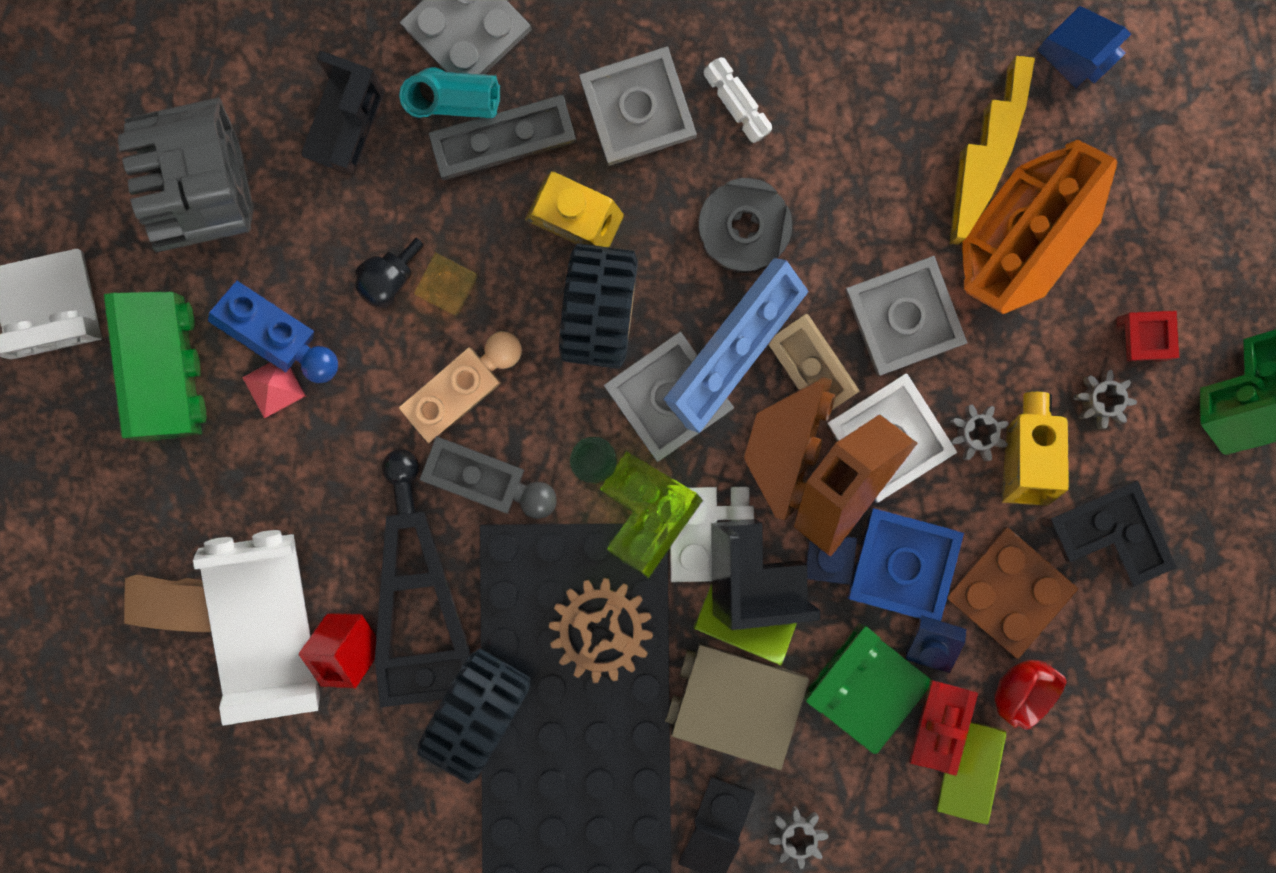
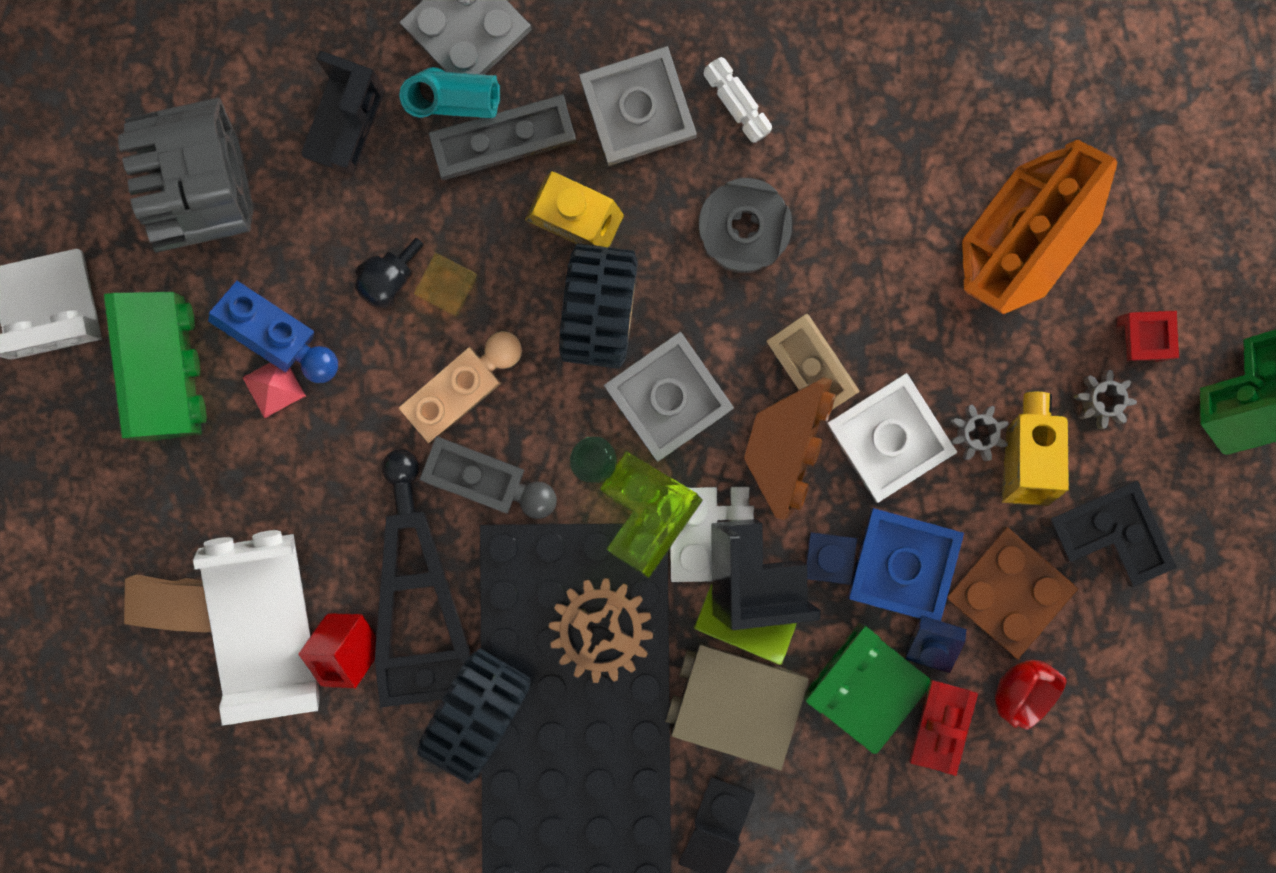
(736, 345): medium blue plate -> none
(809, 844): light grey gear -> none
(850, 481): dark orange slope -> none
(905, 316): light grey plate -> none
(974, 787): lime slope -> none
(984, 163): yellow slope -> none
(1084, 46): blue slope -> none

